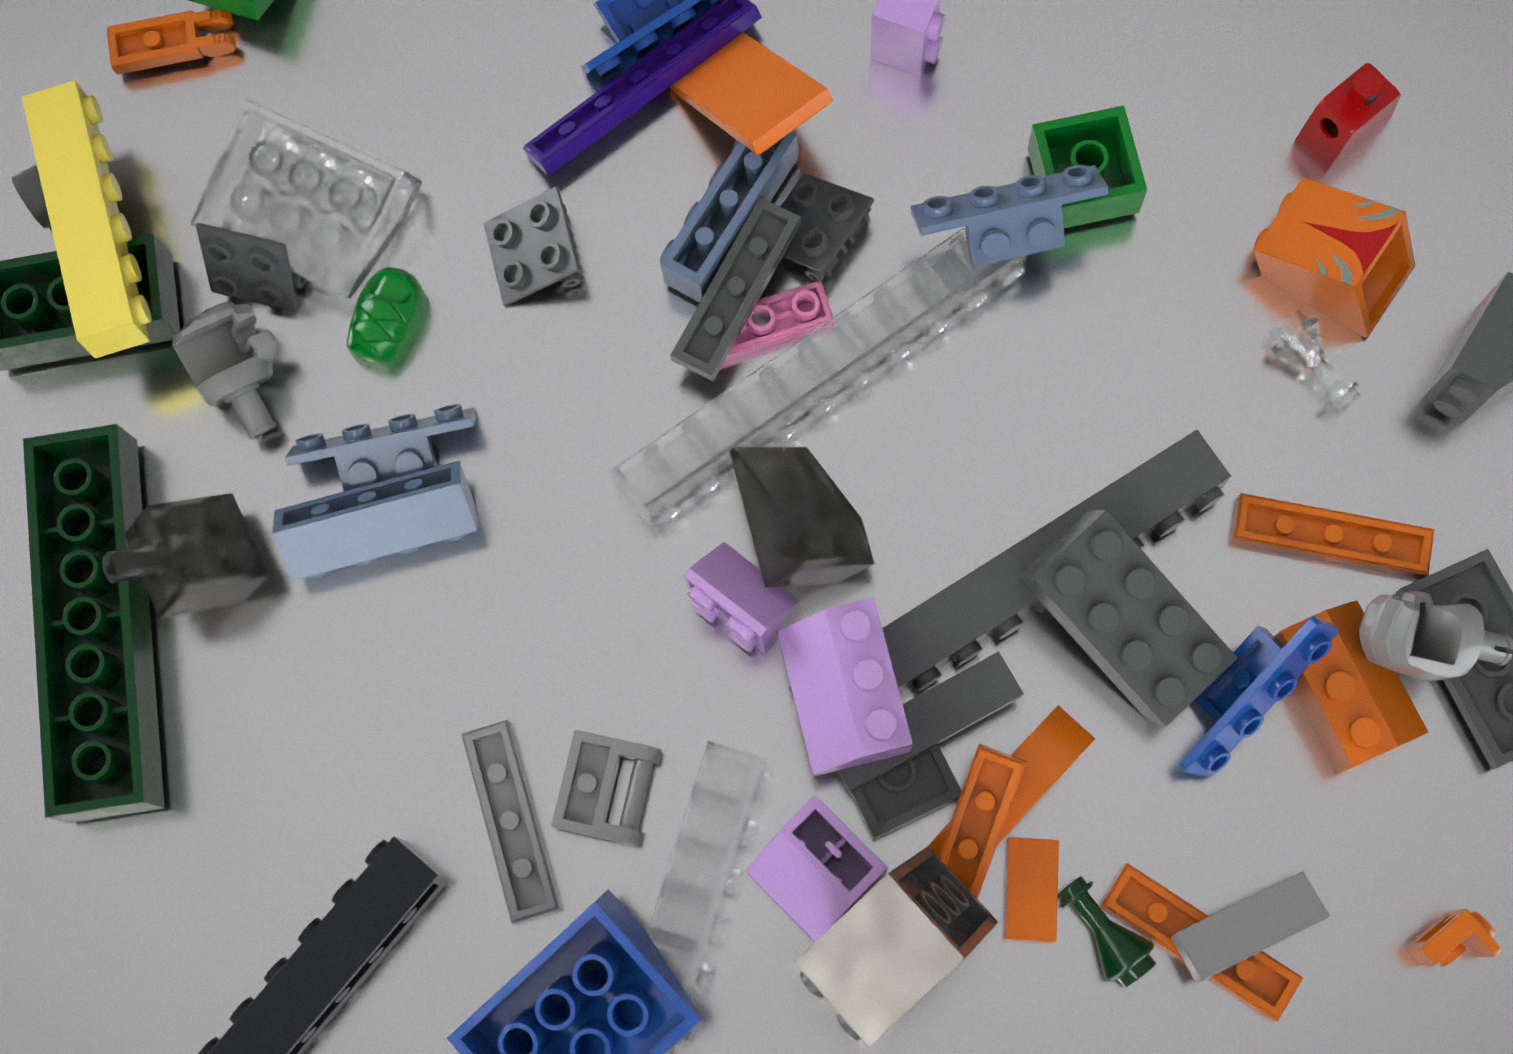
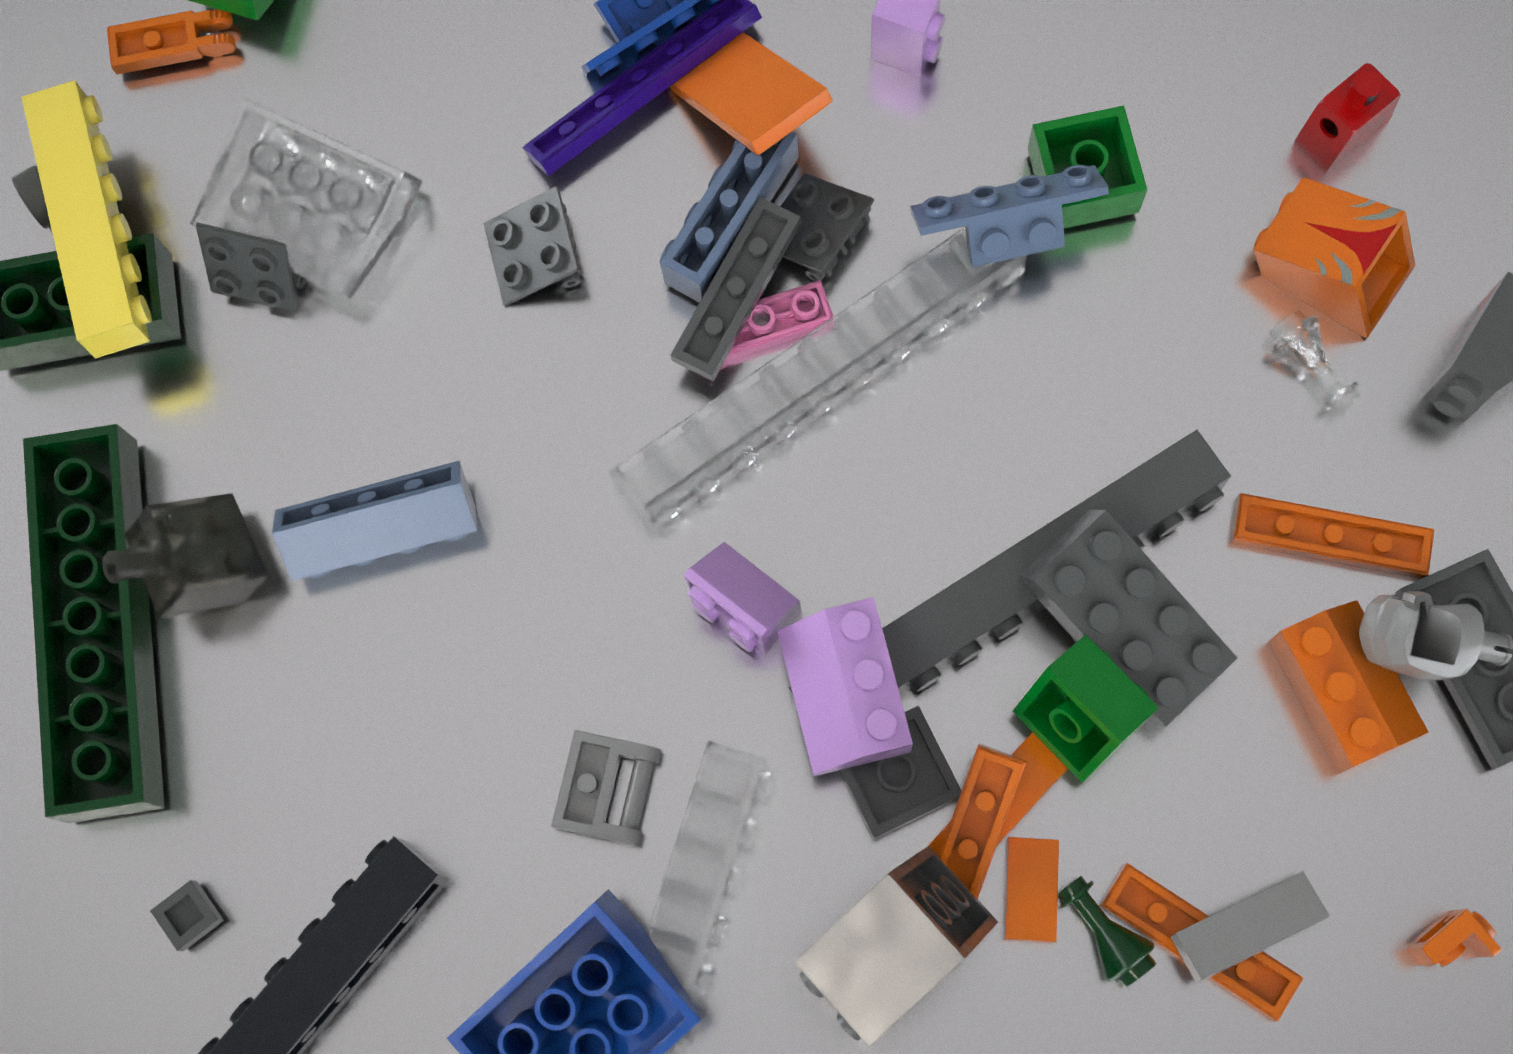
(186, 915): none -> dark grey plate
(229, 361): light grey piece -> none
(383, 452): sand blue bracket -> none
(387, 319): green piece -> none
(511, 822): light grey tile -> none
(798, 518): clear smoke slope -> none
(816, 868): lavender slope -> none
(946, 712): dark grey tile -> none
(1084, 708): none -> green brick
(1251, 686): blue bracket -> none

